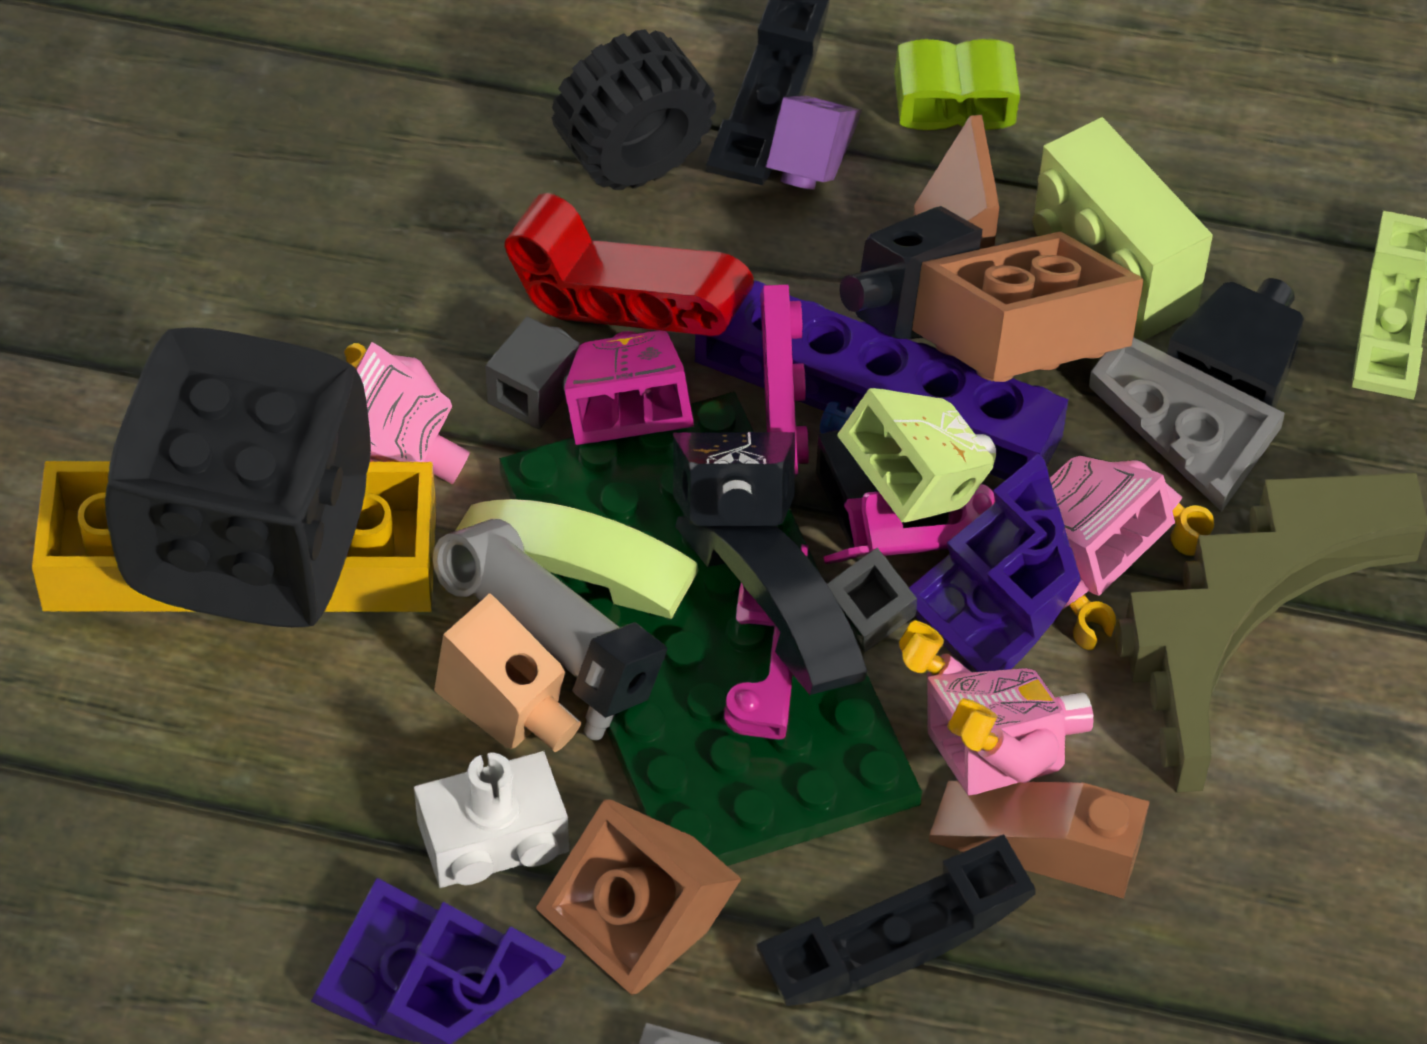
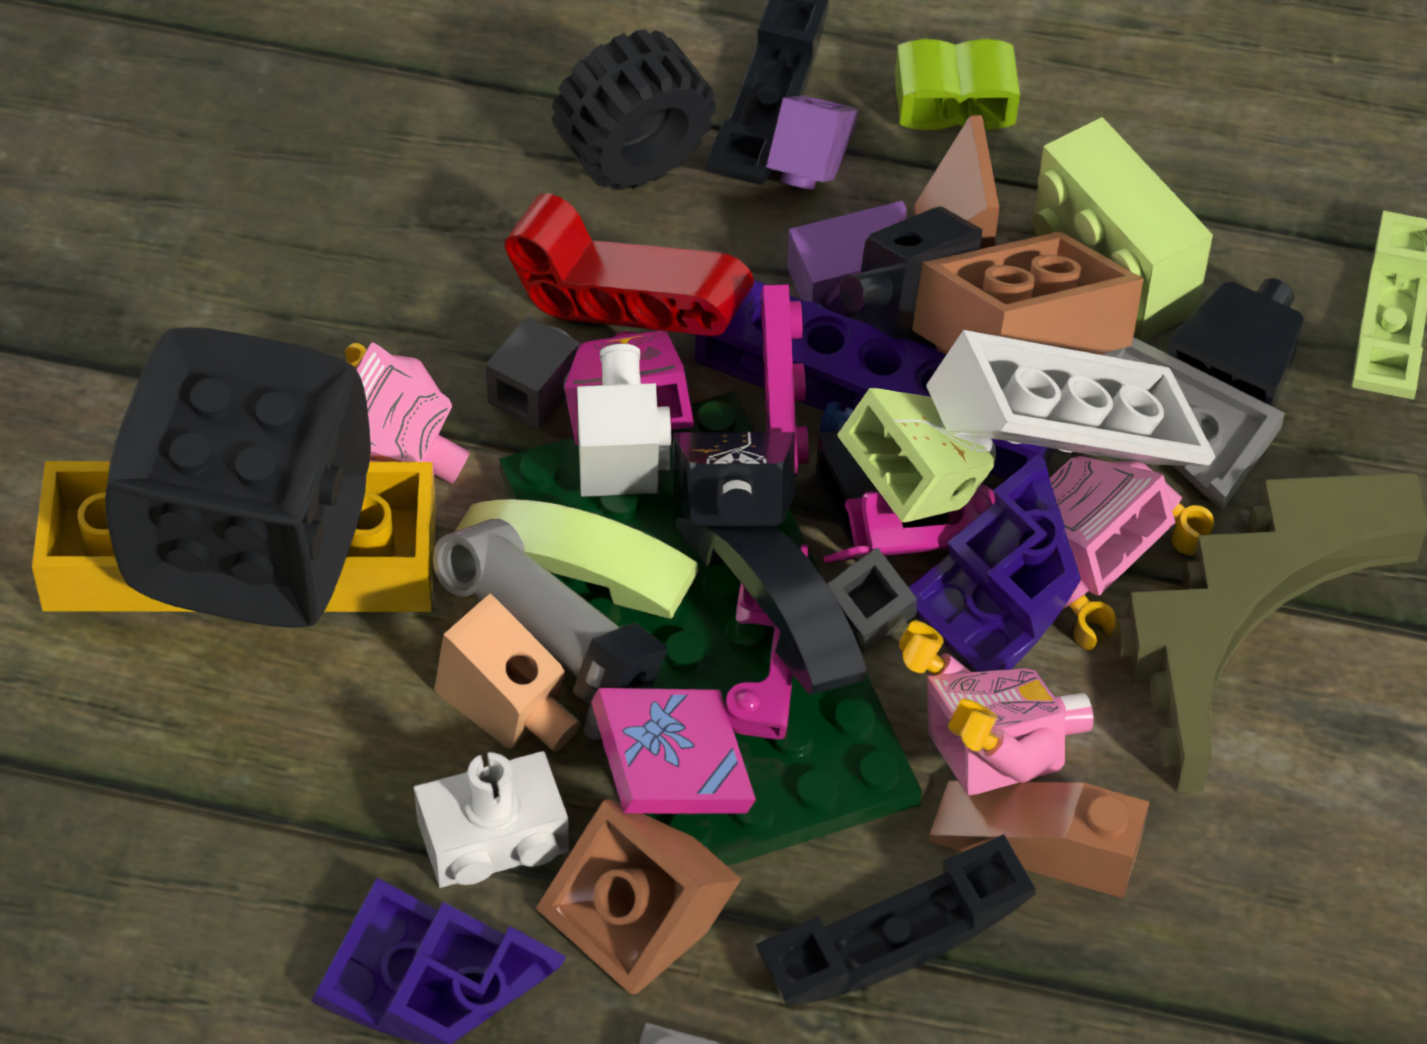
(621, 429): none -> white brick
(672, 751): none -> dark pink tile
(832, 249): none -> medium lavender slope
(1066, 401): none -> white slope

